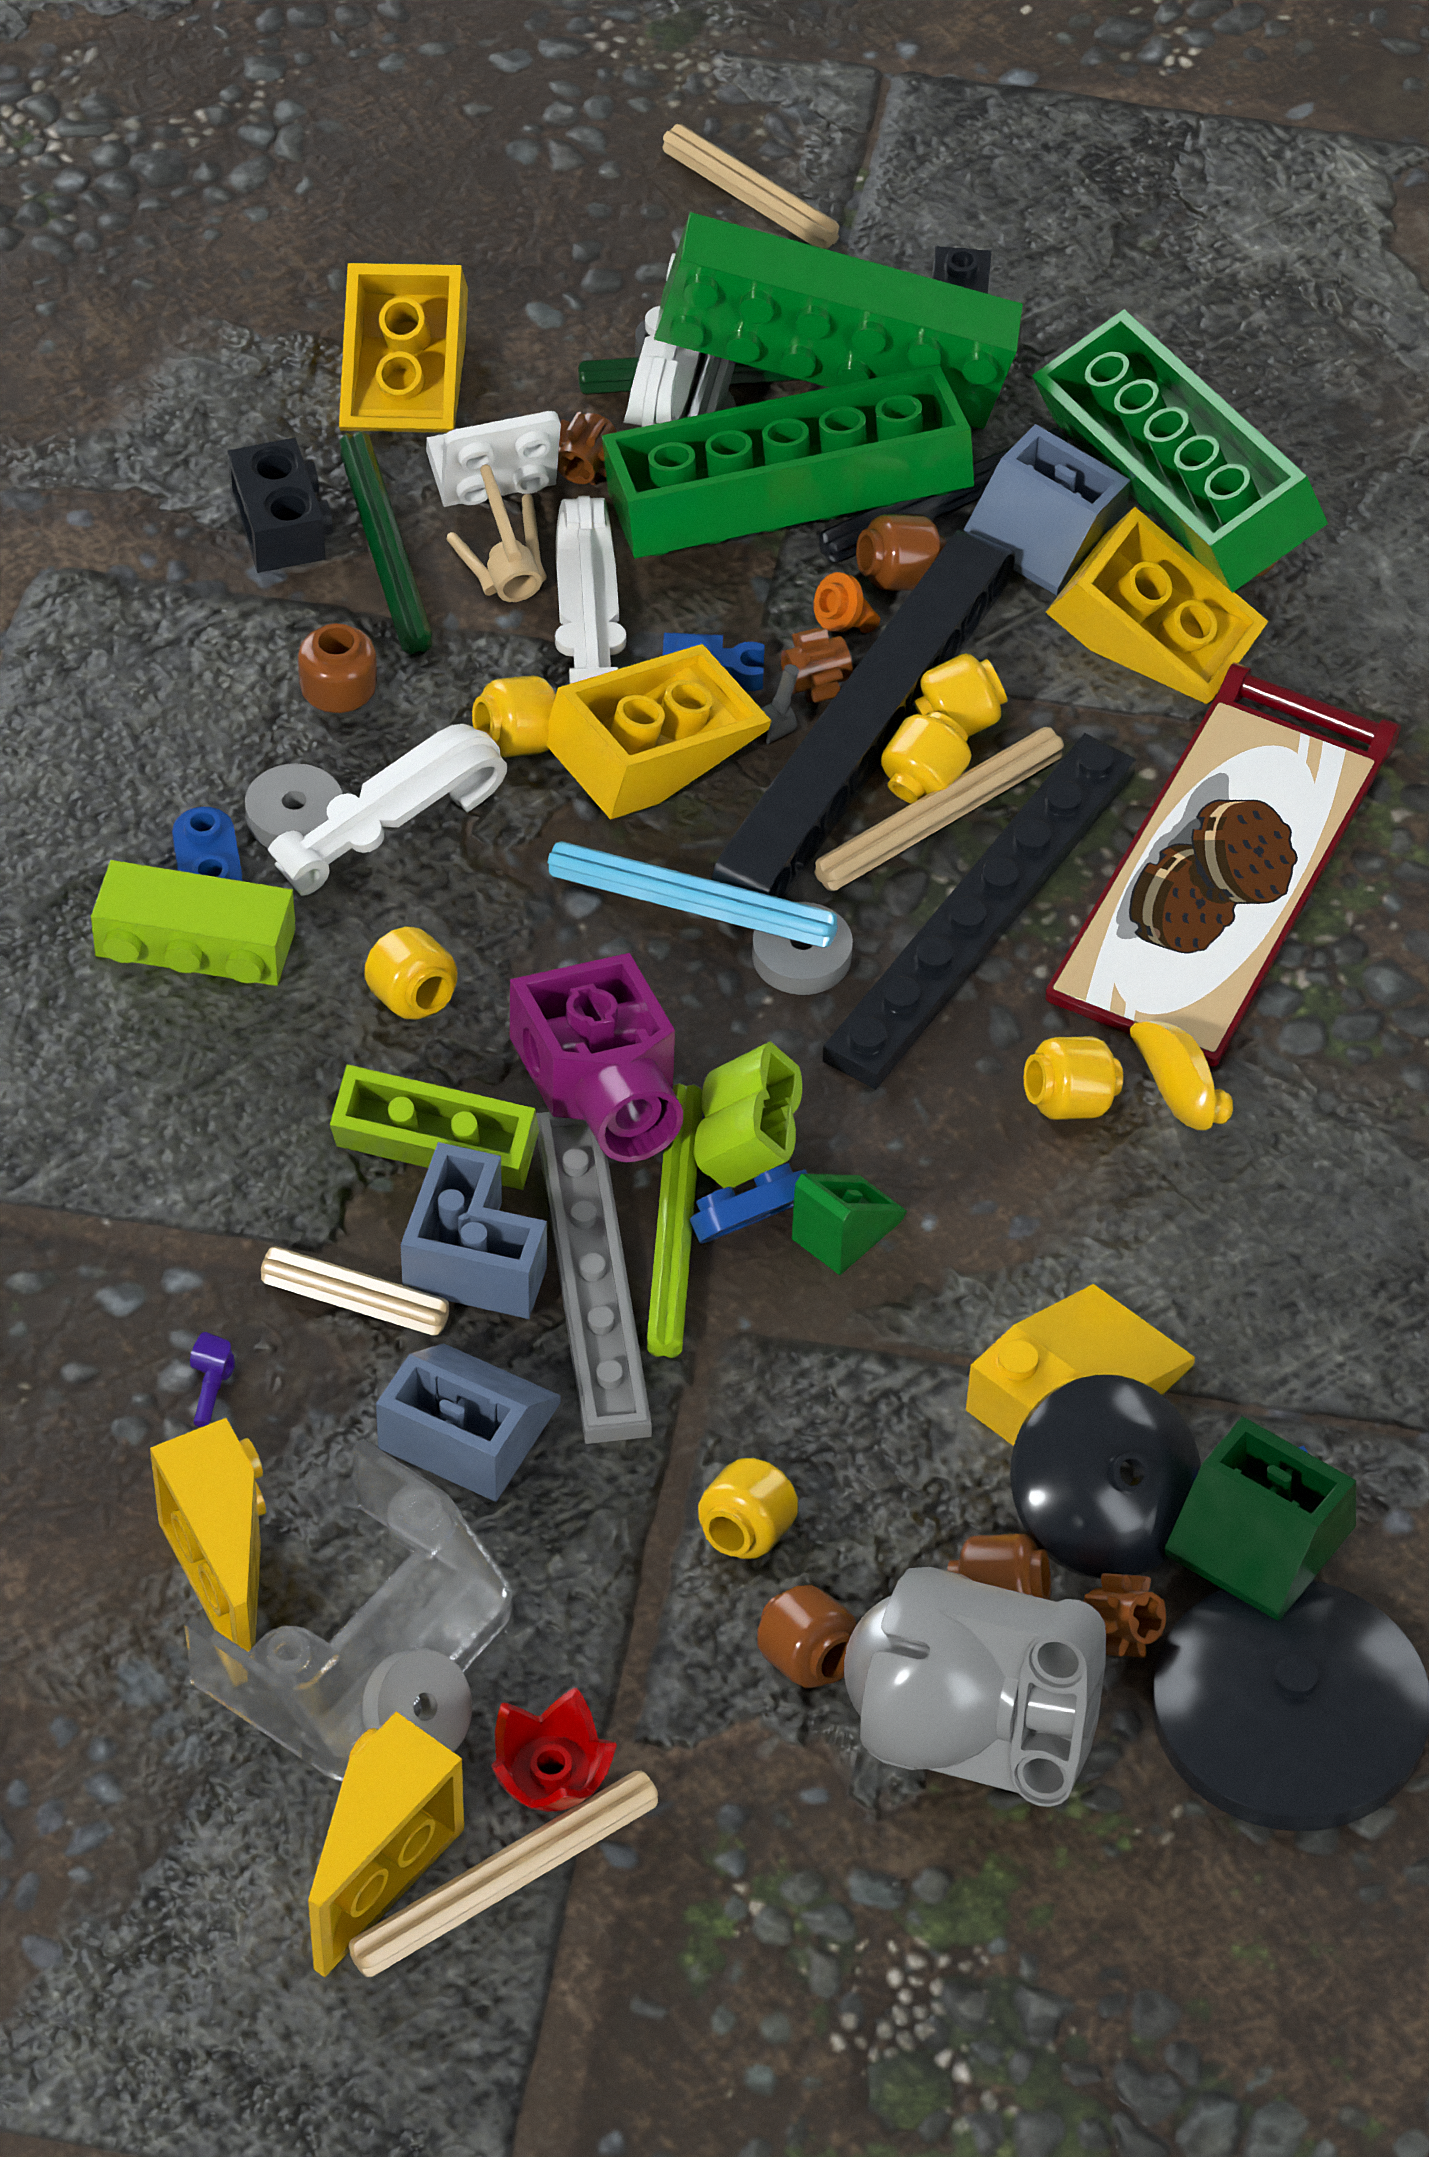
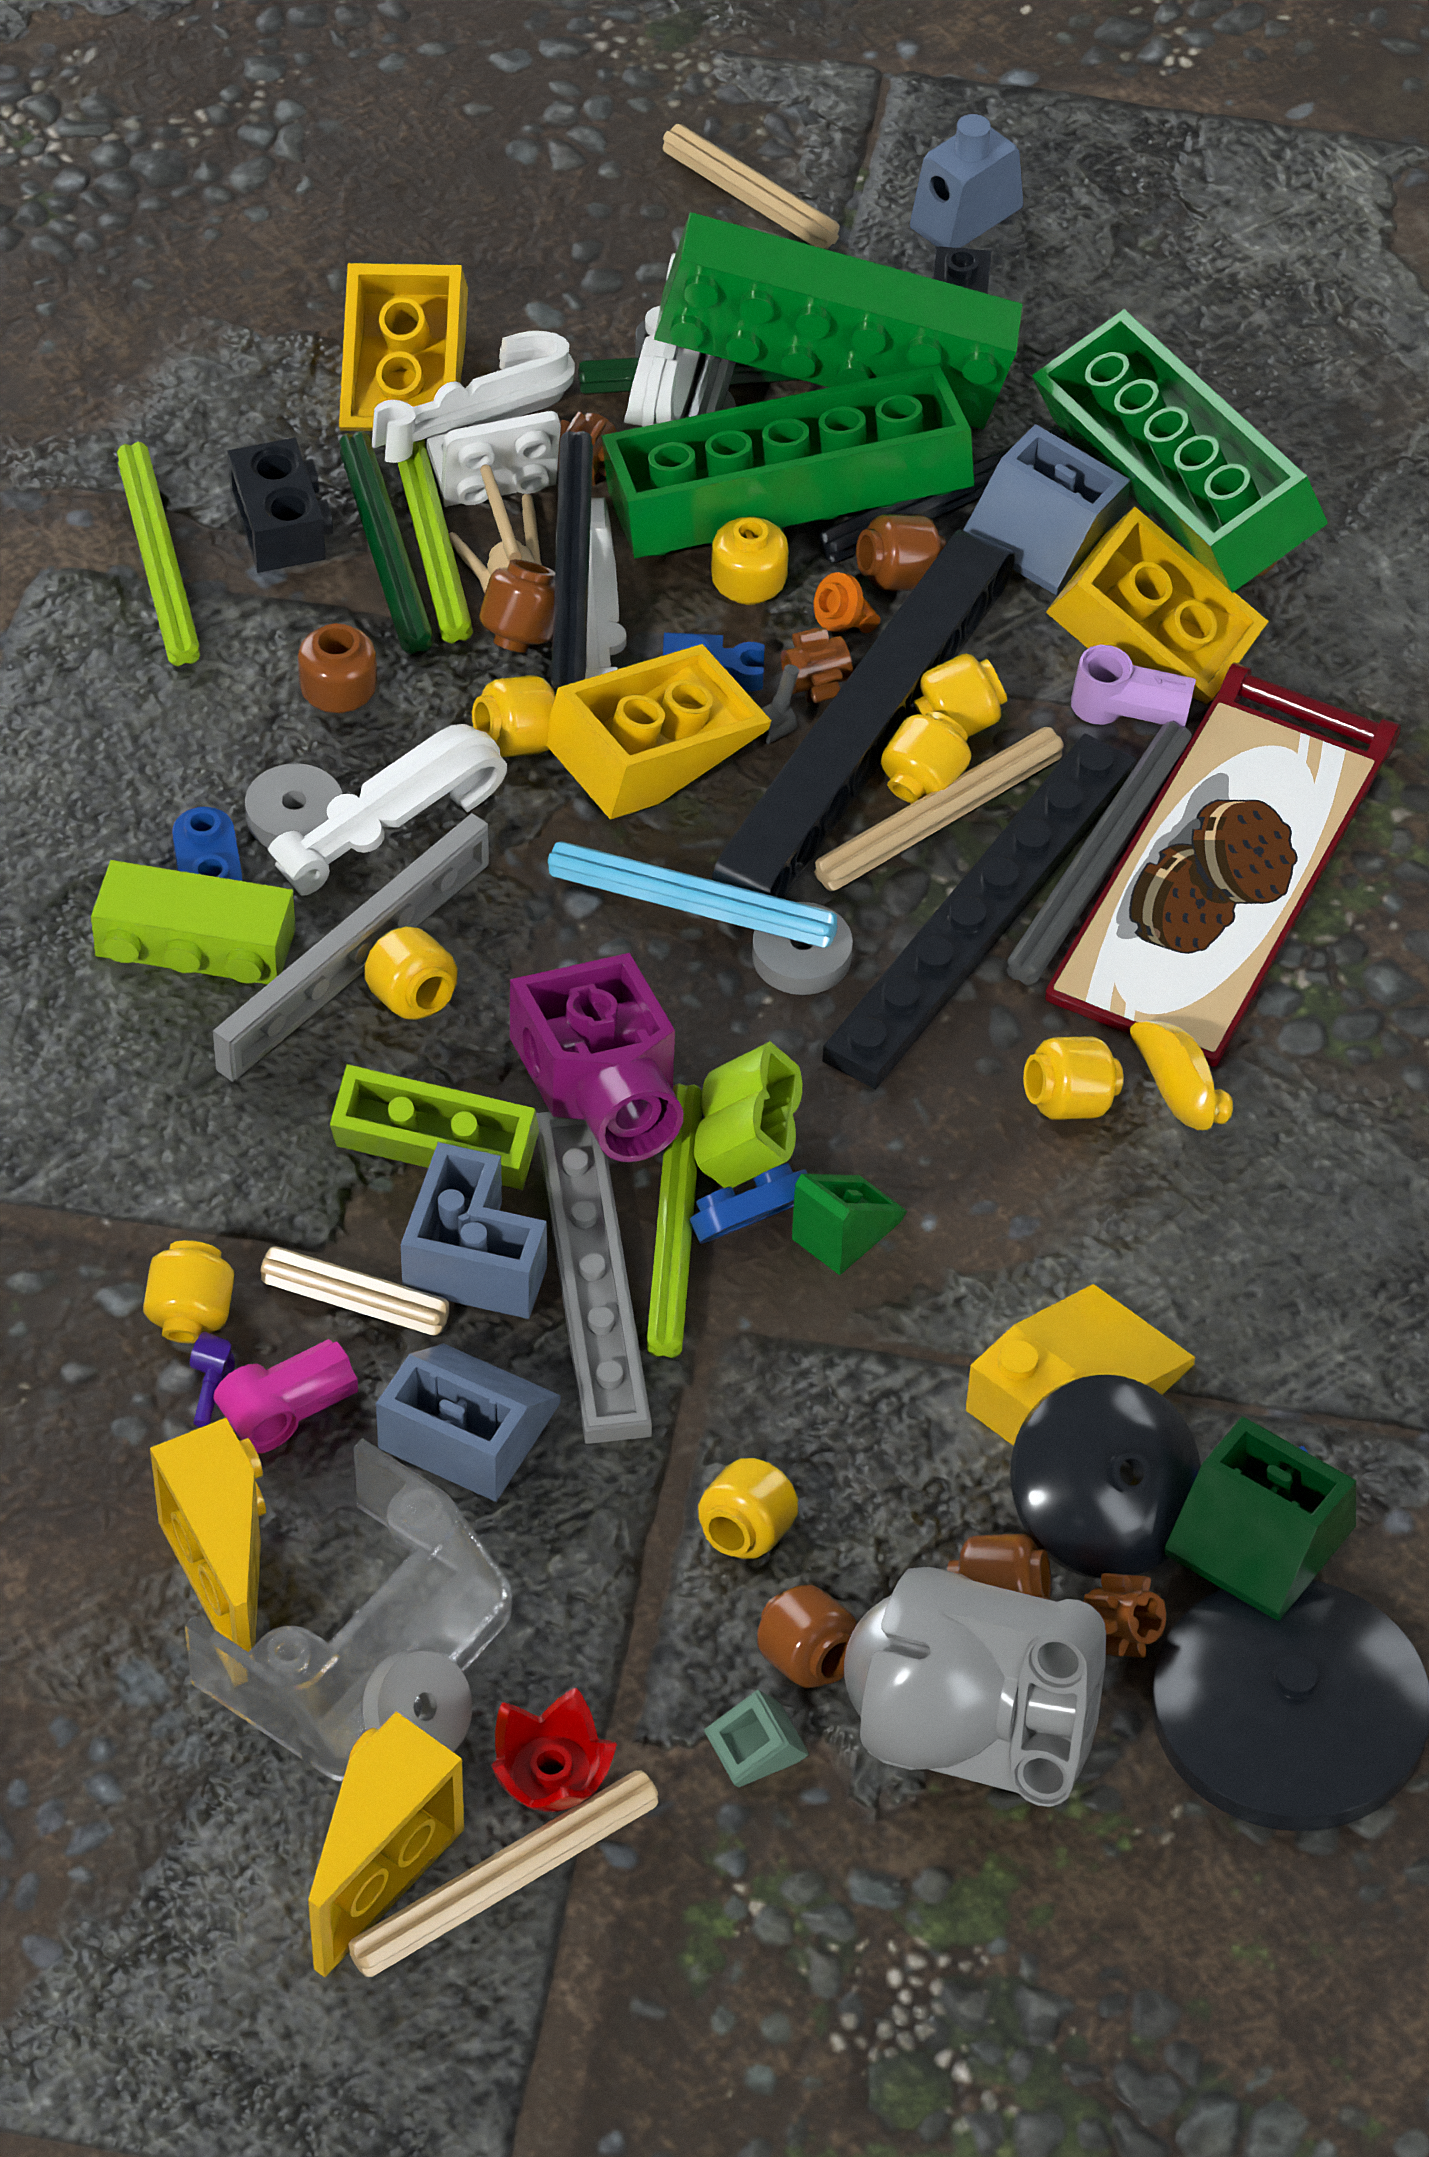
(158, 554): none -> lime axle
(188, 1290): none -> yellow head
(273, 1401): none -> dark pink piece
(344, 951): none -> light grey tile
(435, 545): none -> lime axle
(519, 605): none -> dark orange head
(532, 378): none -> white piece
(572, 559): none -> black axle
(749, 560): none -> yellow head
(755, 1739): none -> sand green slope
(967, 185): none -> sand blue torso
(1098, 854): none -> dark grey axle
(1113, 687): none -> lavender piece

